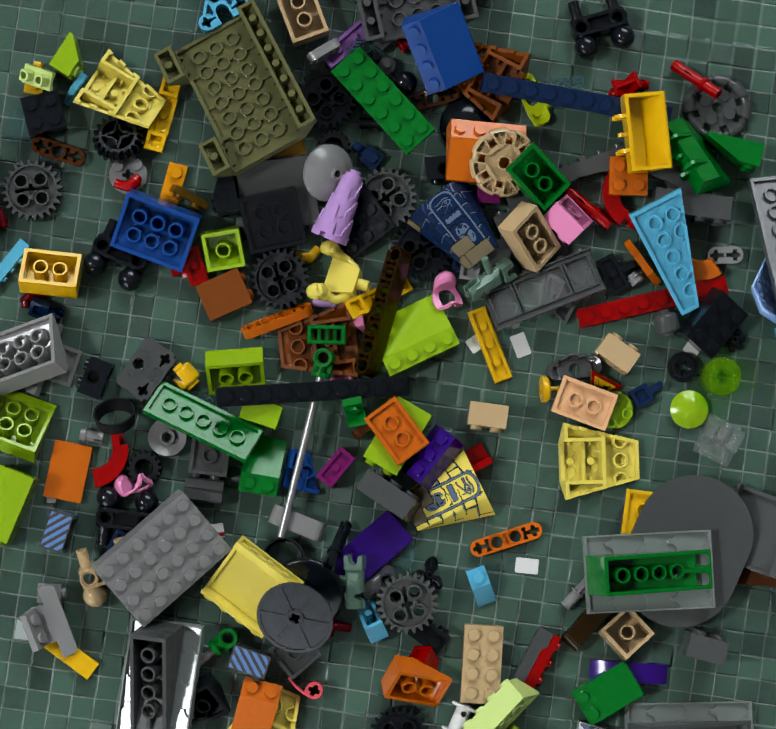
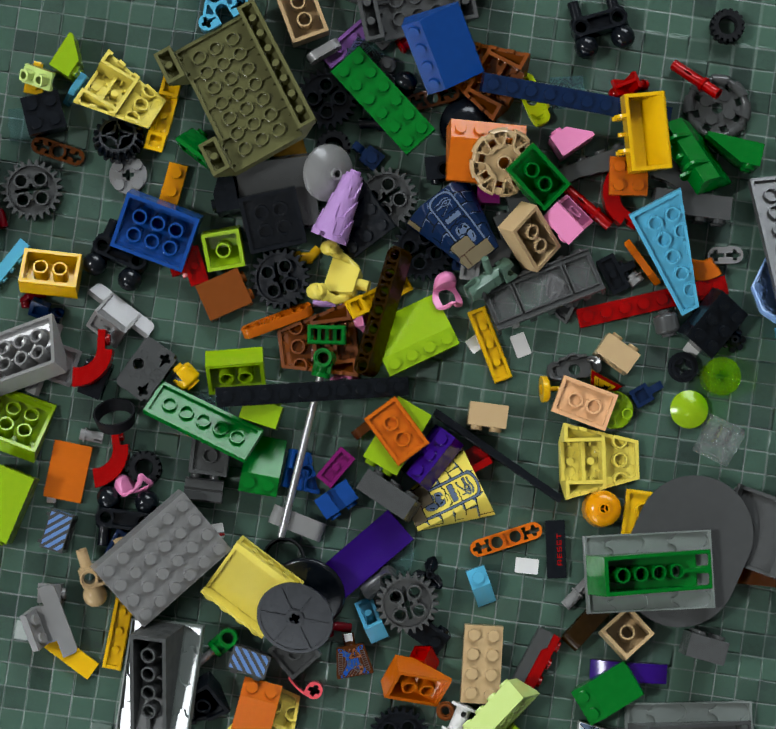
(98, 366): none -> red arch
(116, 316): none -> light grey plate
(117, 637): none -> yellow tile
(132, 183): red arm -> none
(160, 445): light grey dish -> none
(189, 144): none -> green slope
(195, 201): pearl gold plate -> none
(335, 550): black pin -> none
(336, 499): none -> blue brick
(352, 658): none -> torso
(354, 411): green slope -> none
(354, 581): sand green piece -> none
(441, 715): none -> dark orange plate
(497, 455): none -> black tile
(555, 549): none -> black tile
(568, 140): none -> bright pink slope
(592, 508): none -> light orange cylinder
(735, 18): none -> black tyre

